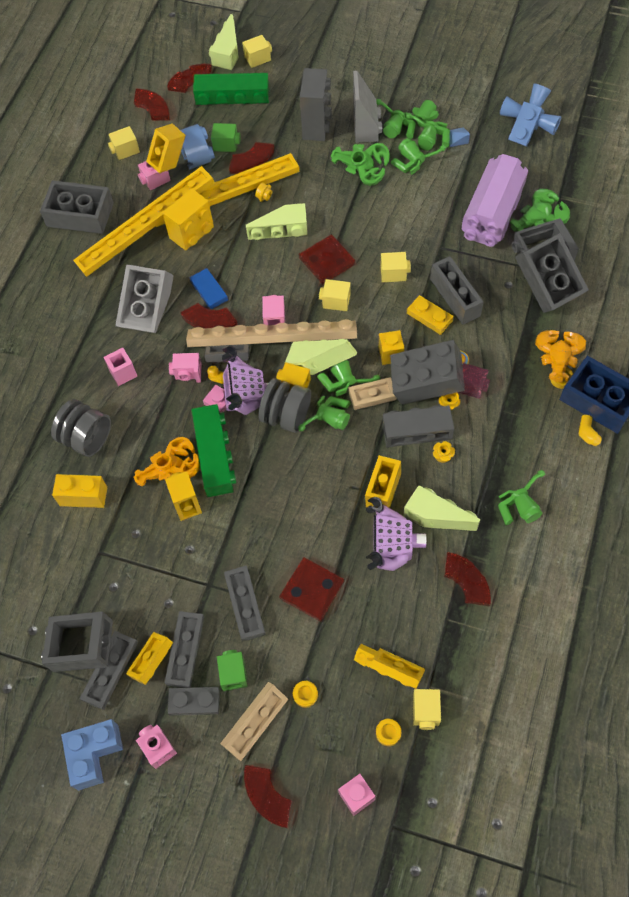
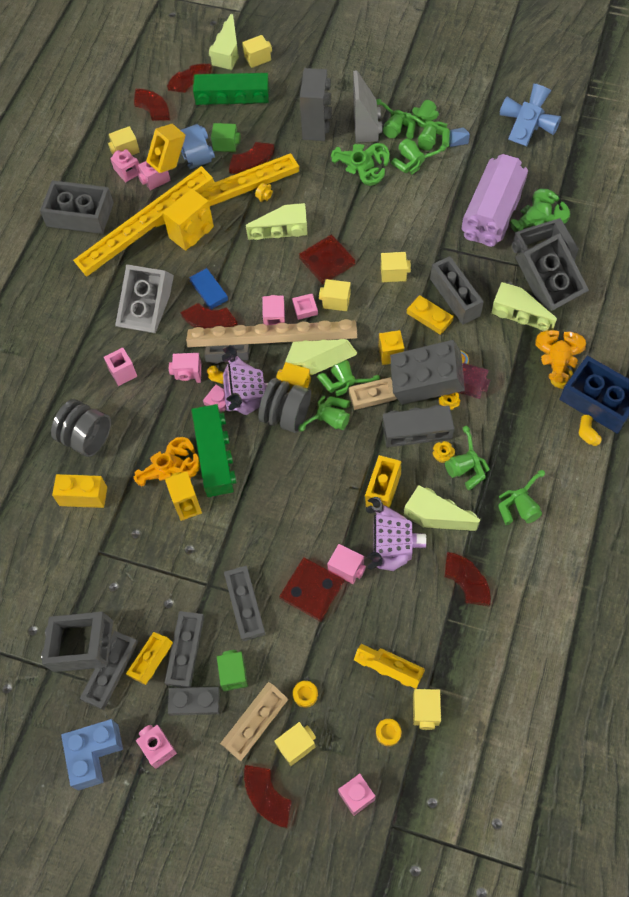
(122, 161): none -> bright pink brick
(296, 743): none -> light yellow brick
(304, 306): none -> bright pink plate
(346, 564): none -> bright pink brick
(462, 463): none -> bright green piece
(519, 306): none -> yellowish green slope

